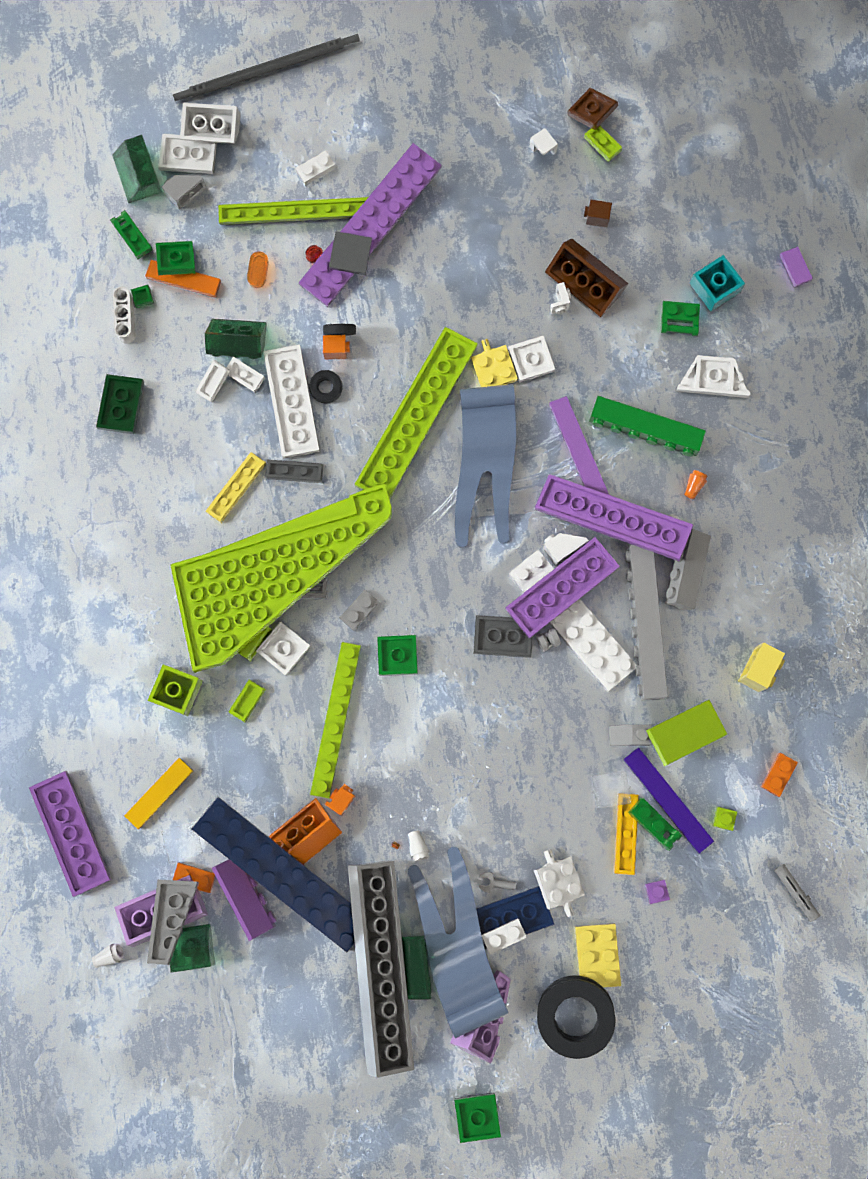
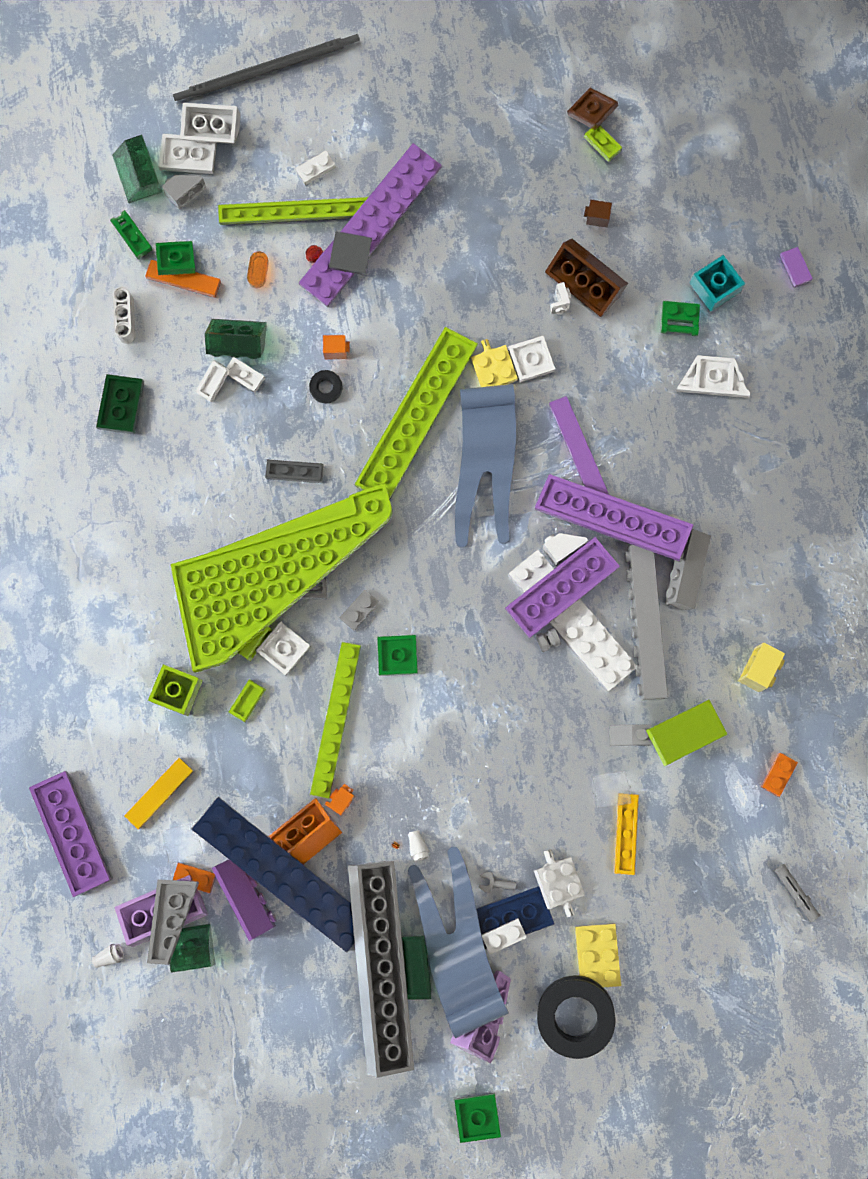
(142, 296): green tile -> none
(236, 487): light yellow tile -> none
(291, 401): white plate -> none
(339, 329): black tyre -> none
(500, 637): dark grey tile -> none
(543, 142): white panel -> none
(647, 426): green brick -> none
(654, 823): green plate -> none
(657, 891): medium lavender plate -> none
(668, 800): dark purple tile -> none
(695, 484): orange cone -> none
(724, 818): lime plate -> none

